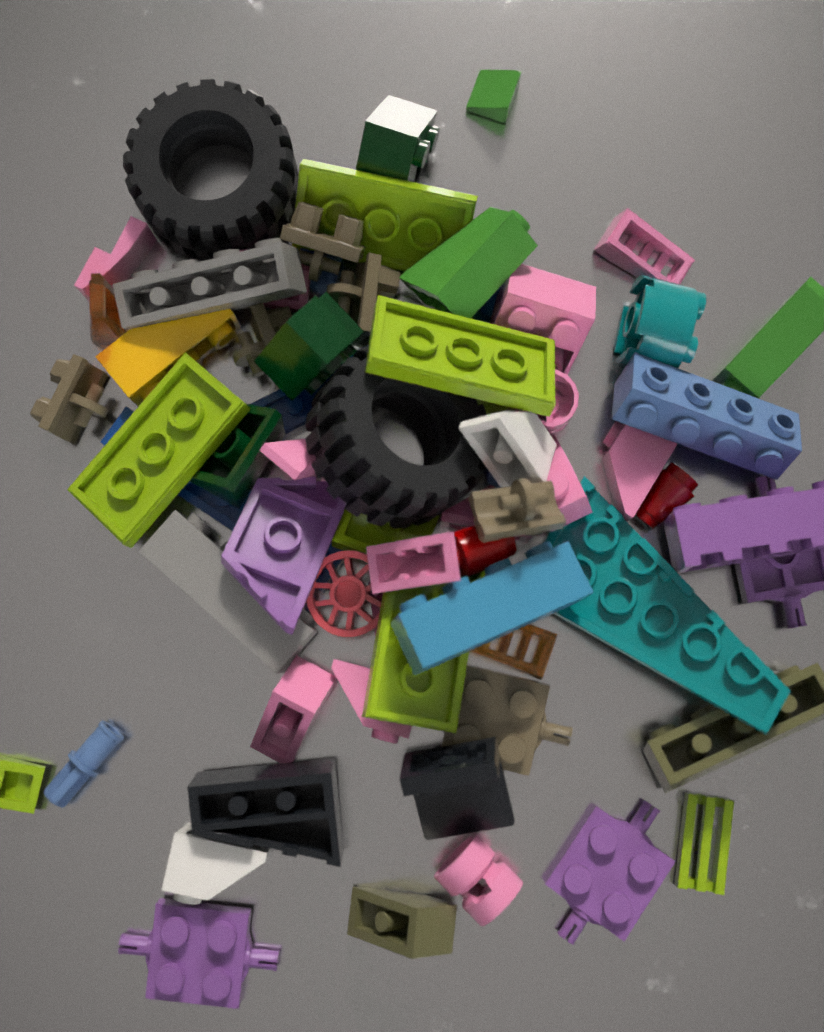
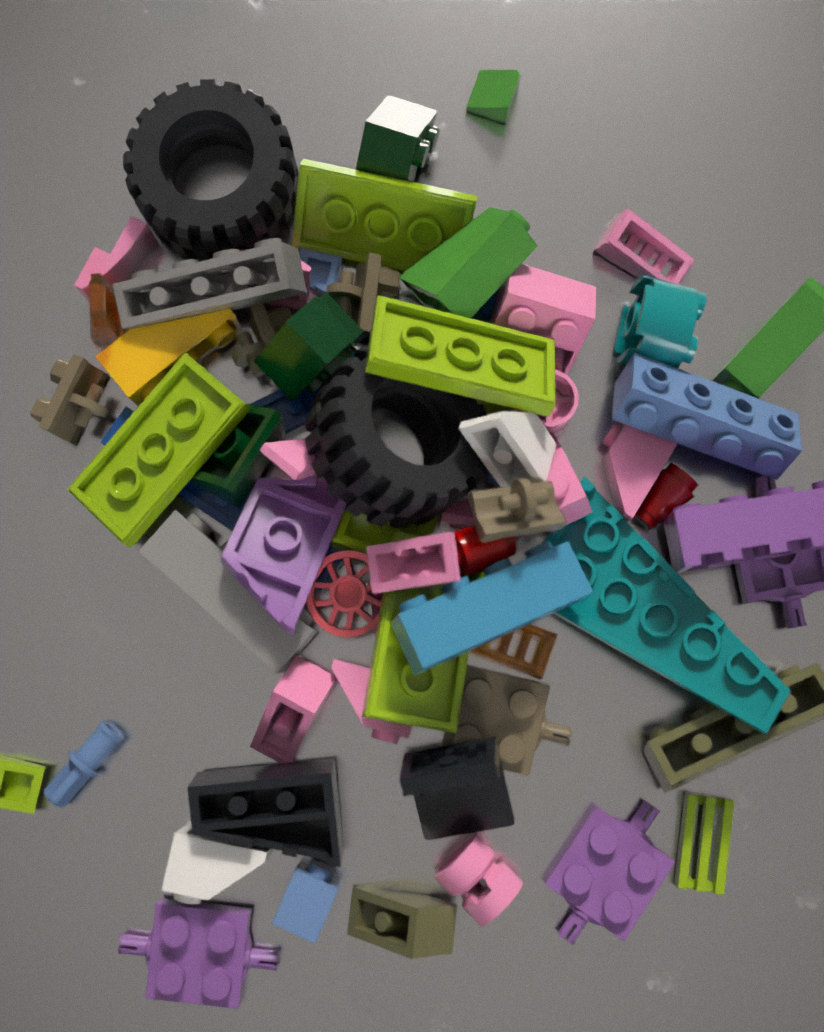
(307, 900): none -> medium blue brick
(344, 243): dark tan hips -> none

